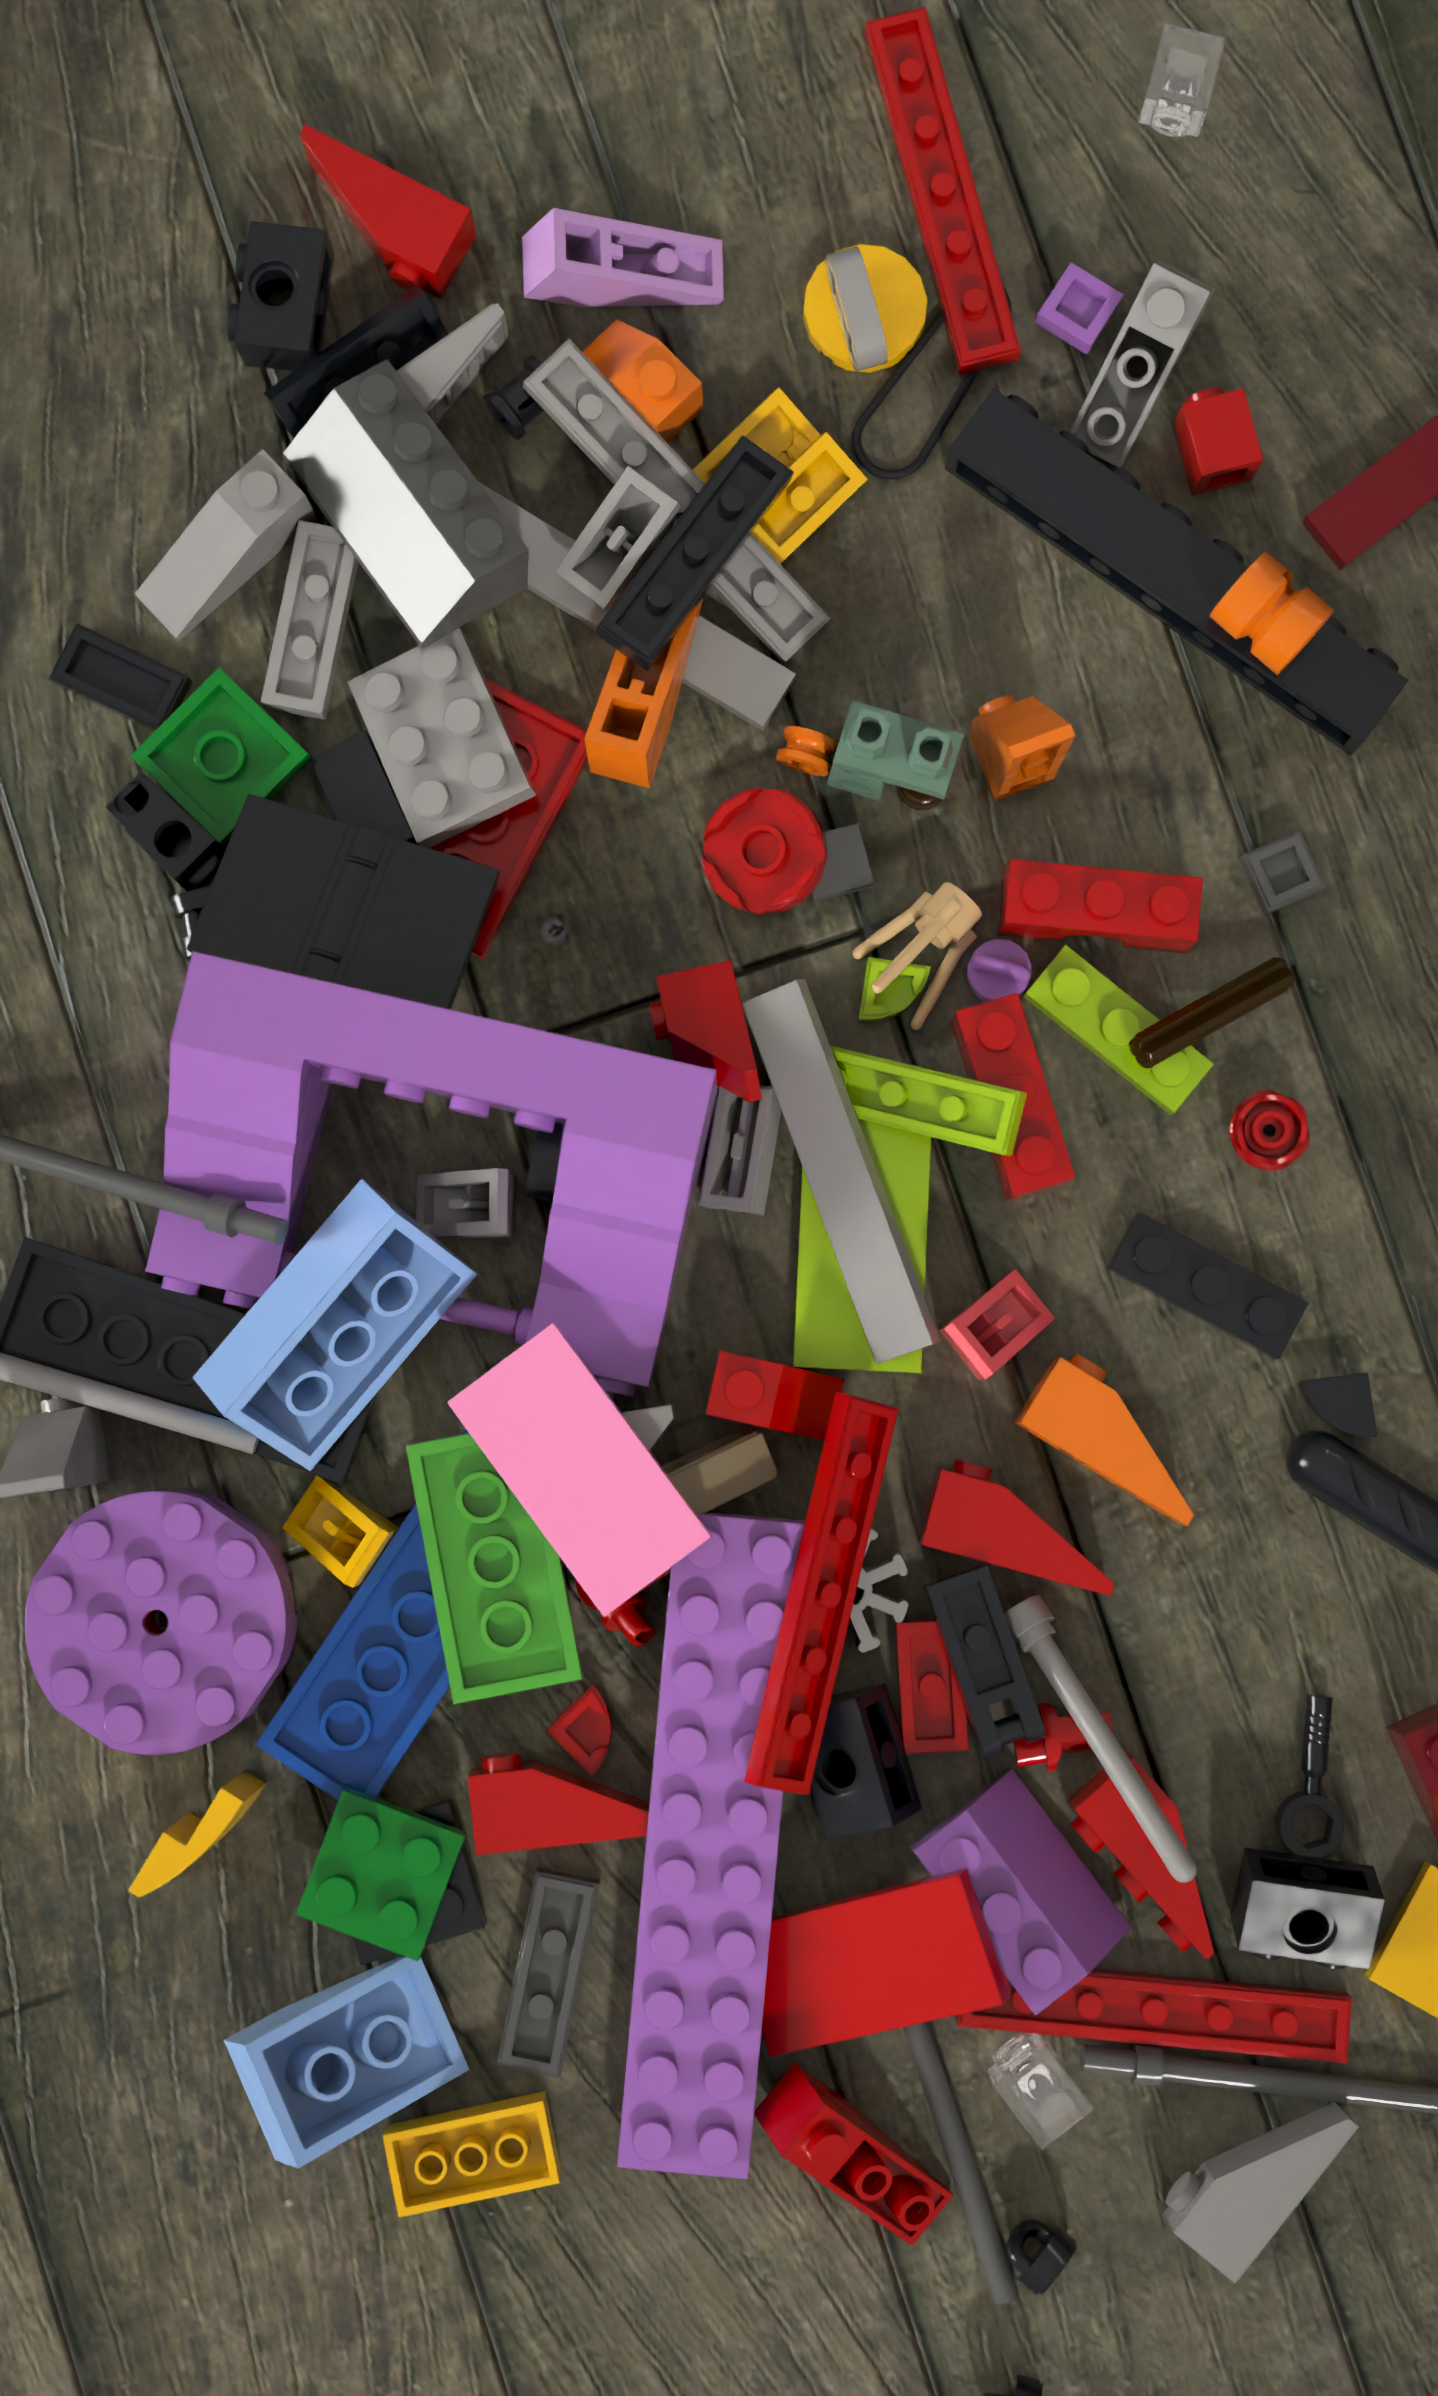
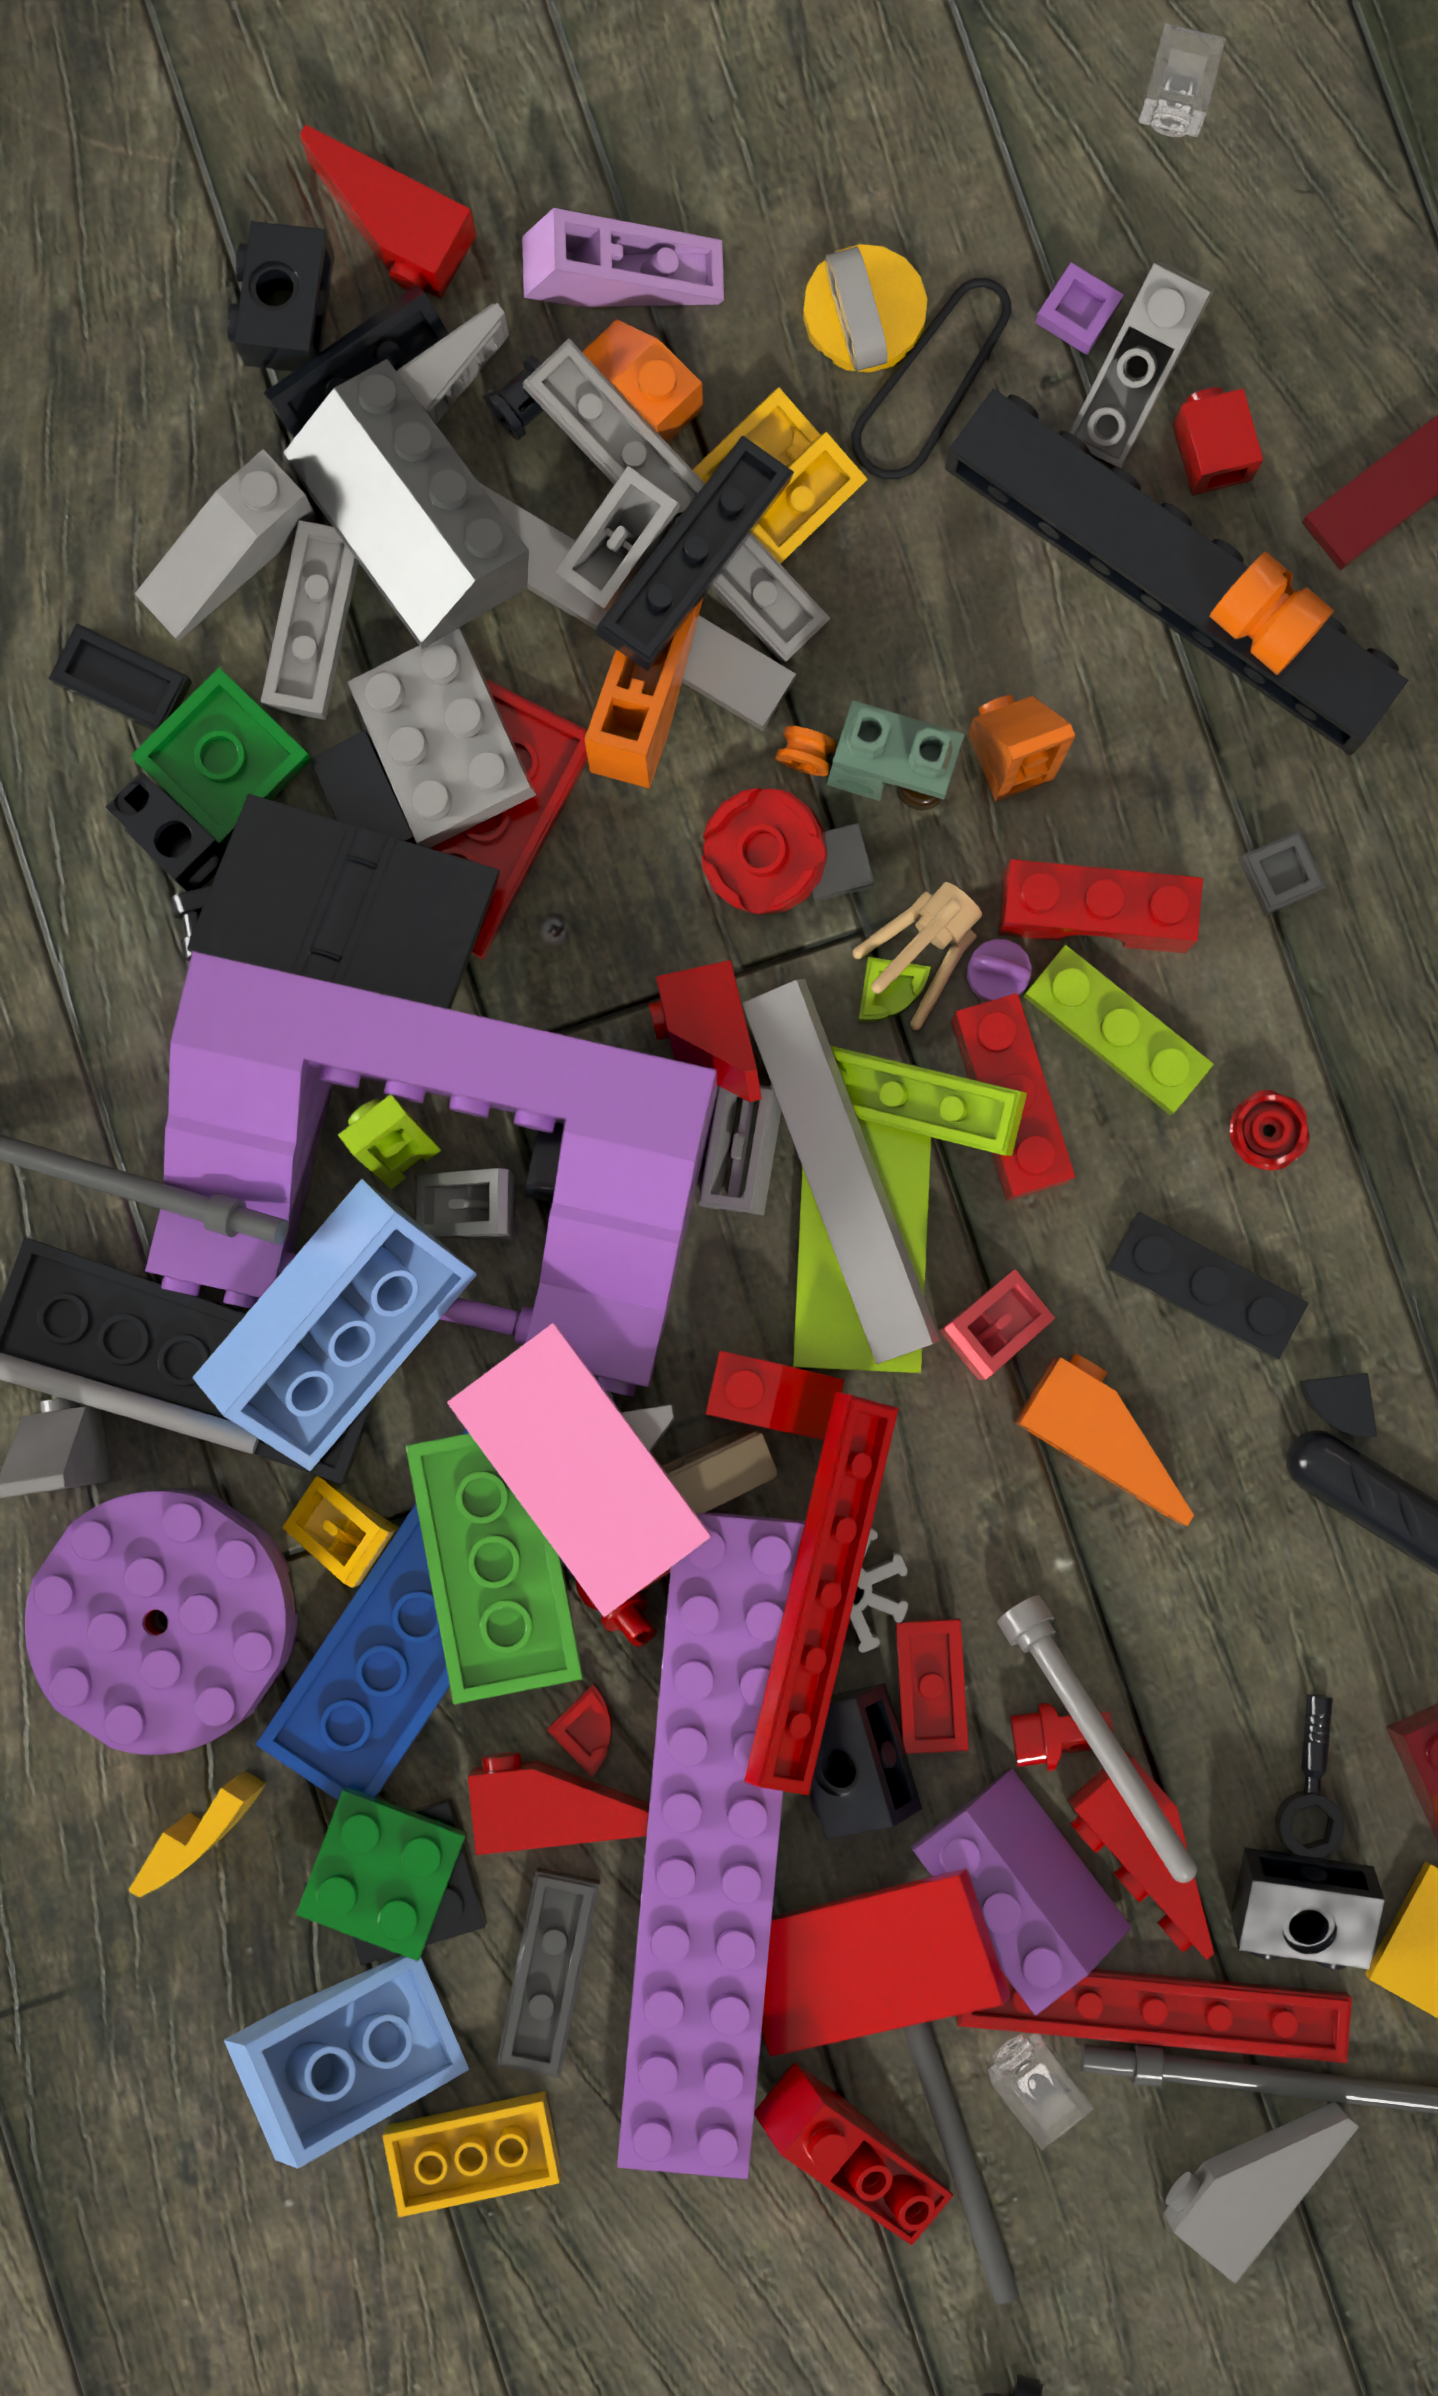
(388, 1139): none -> lime plate
(942, 191): red tile -> none
(984, 1658): black plate -> none
(995, 1527): red slope -> none
(1047, 2262): black tile -> none
(1211, 1012): dark brown axle -> none

